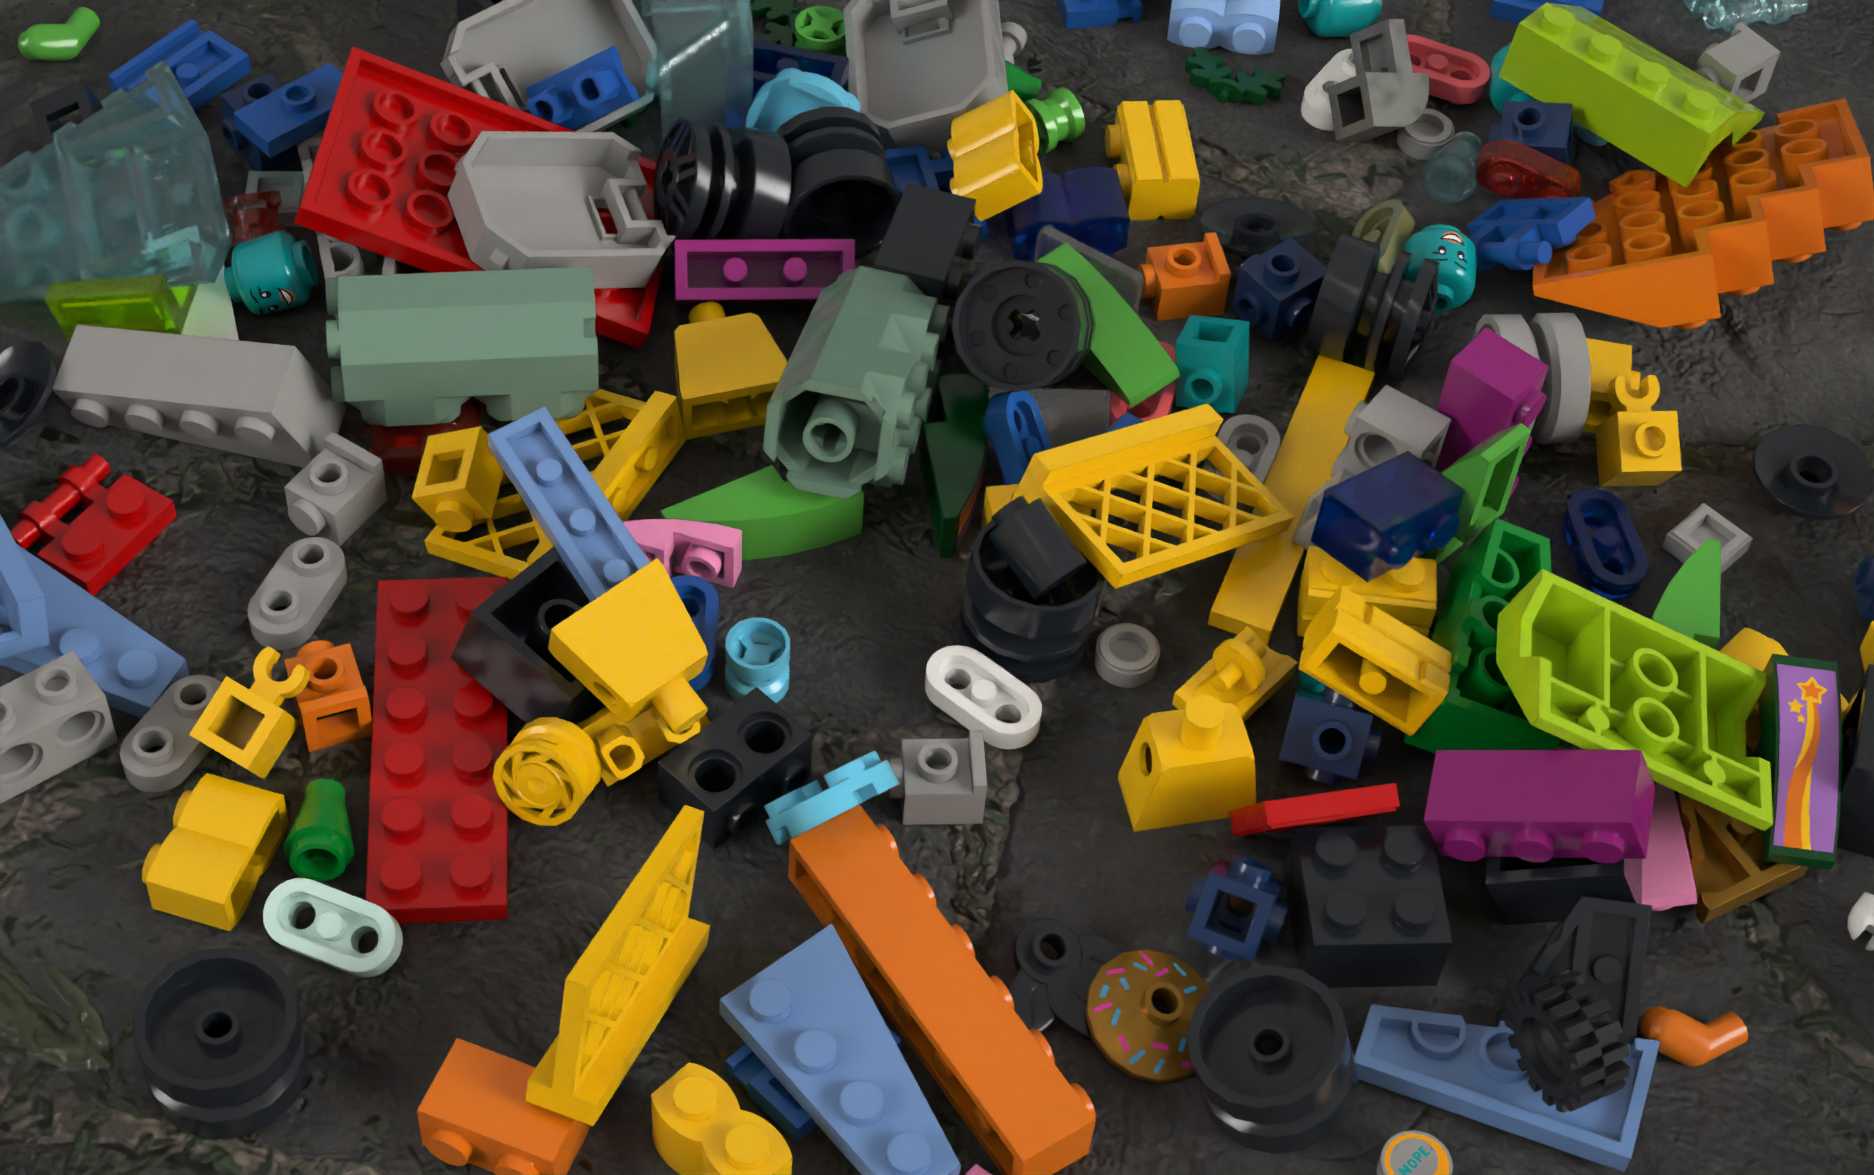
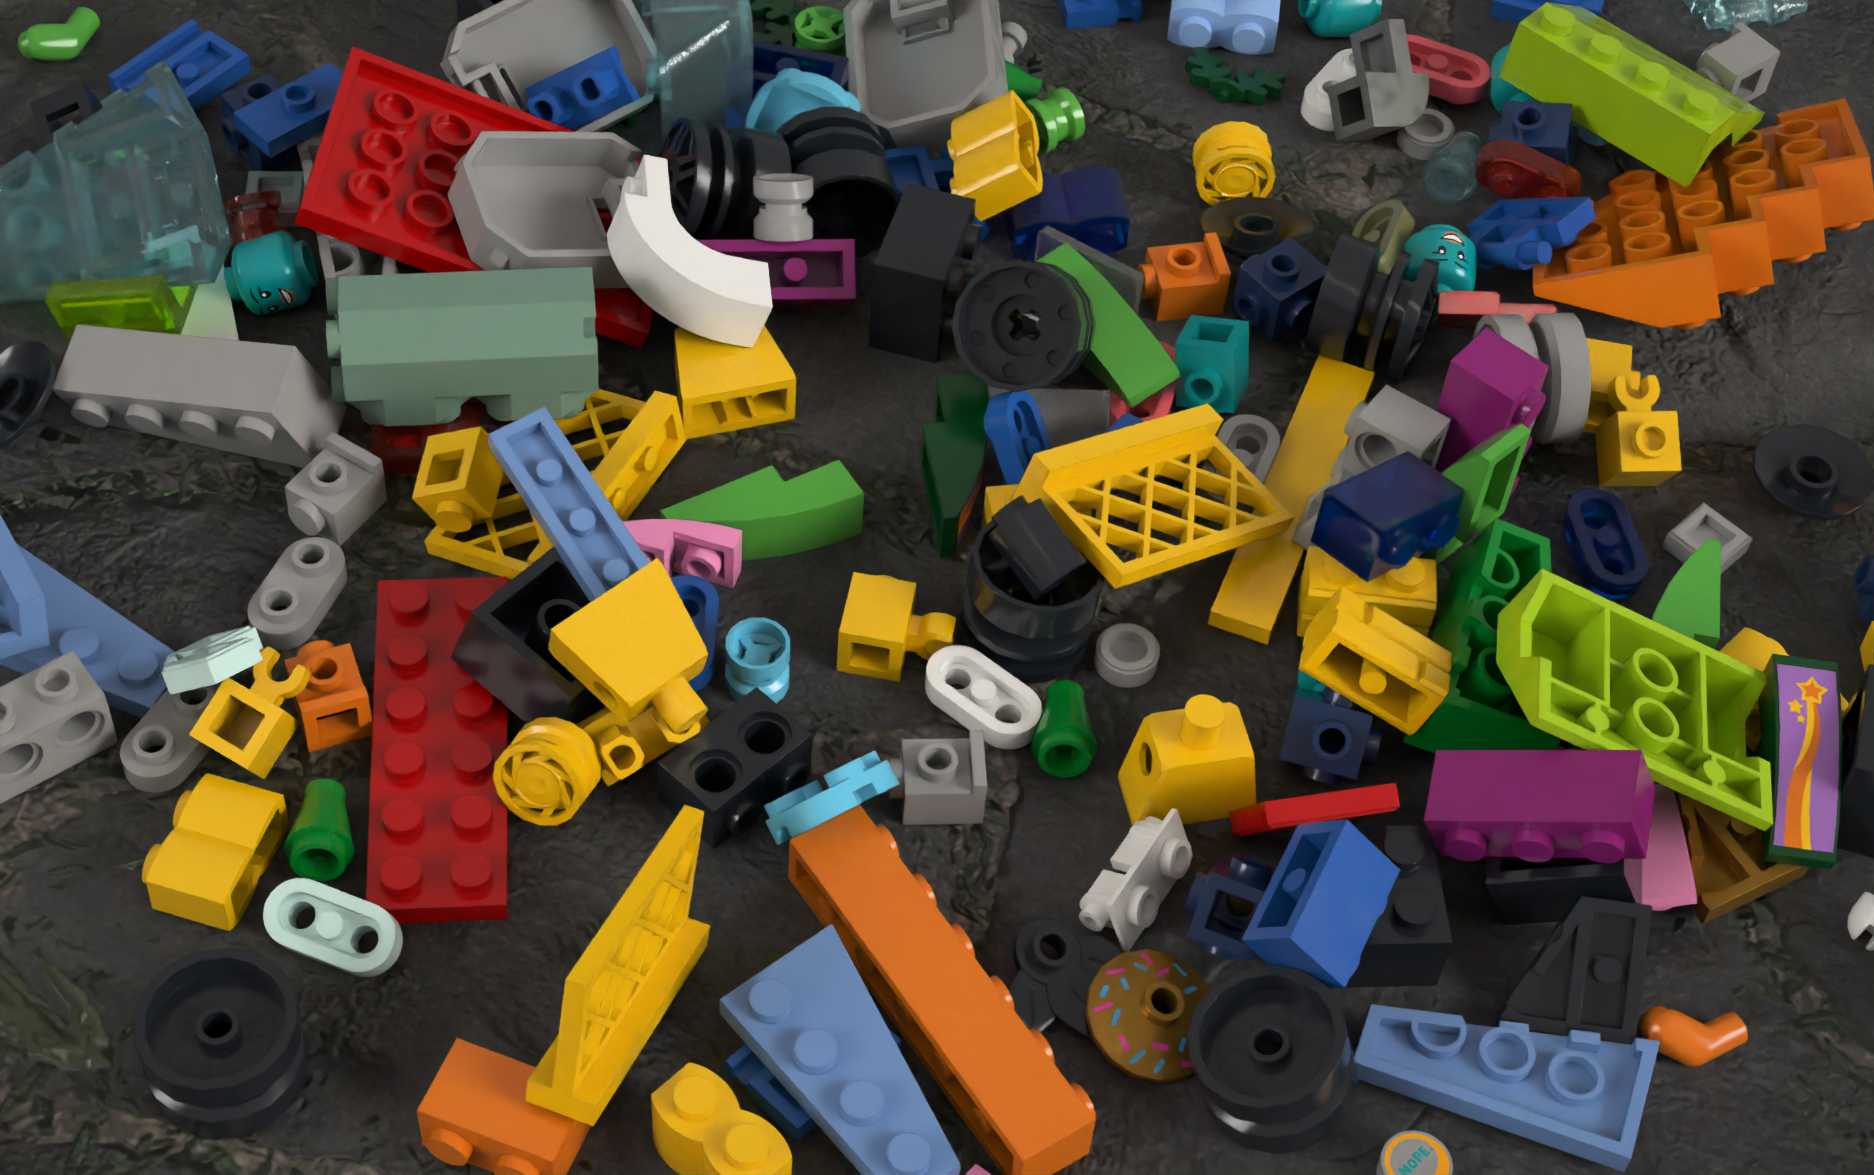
(105, 535): red plate -> none
(212, 659): none -> light aqua tile
(676, 274): none -> white arch
(783, 215): none -> light grey wheel
(857, 384): sand green brick -> none
(882, 627): none -> yellow brick
(1064, 735): none -> green cone
(1154, 159): yellow brick -> none
(1154, 859): none -> white hinge
(1233, 162): none -> yellow wheel
(1239, 673): yellow hips -> none
(1322, 902): none -> blue brick
(1466, 308): none -> tile
(1566, 1040): black tyre -> none

